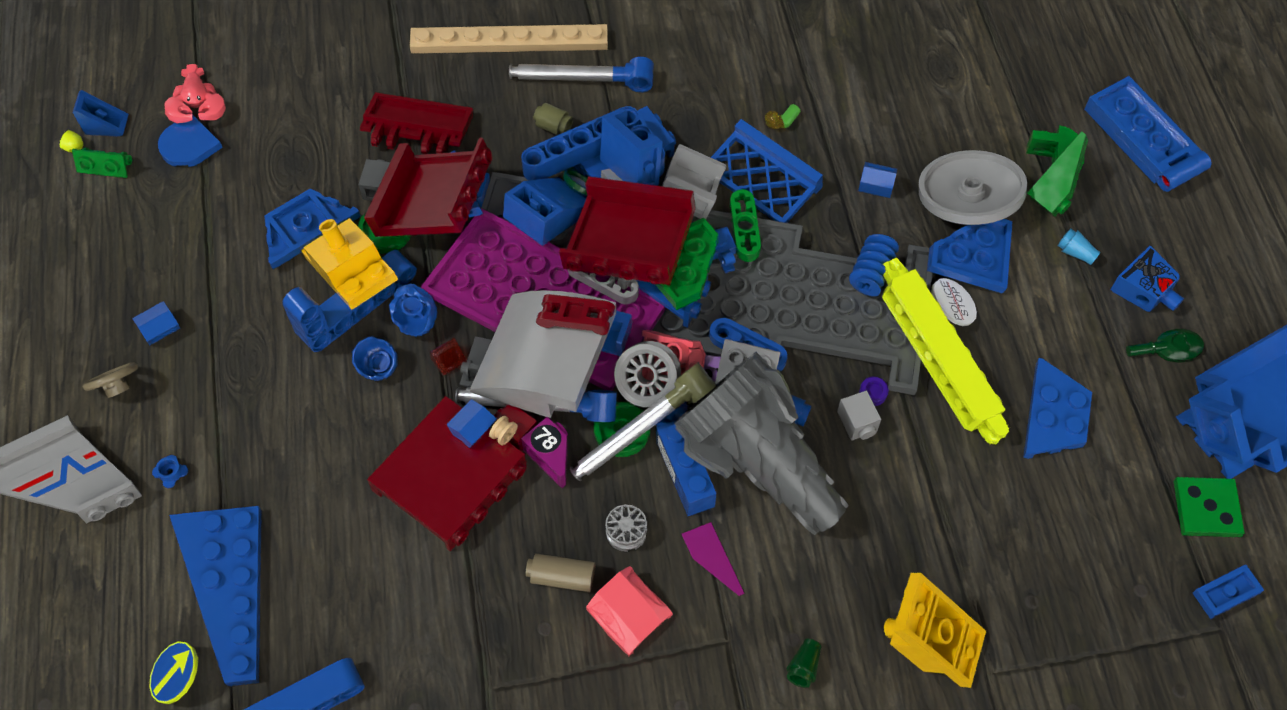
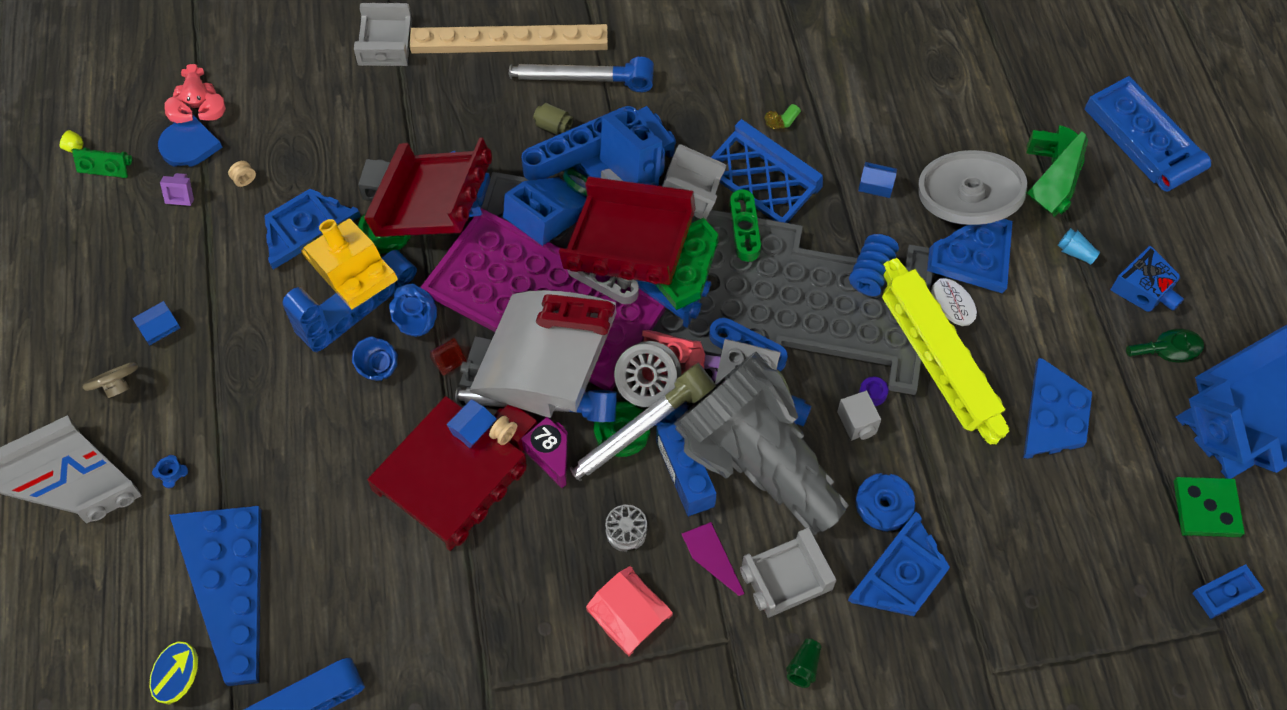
(98, 116): blue slope -> none
(177, 190): none -> medium lavender tile
(241, 173): none -> tan bush
(384, 34): none -> light grey panel
(412, 118): dark red hinge -> none
(561, 572): dark tan brick -> none
(618, 334): blue panel -> none
(725, 250): blue plate -> none
(788, 574): none -> light grey panel
(889, 489): none -> blue plate
(904, 572): none -> blue wing
(936, 632): yellow brick -> none

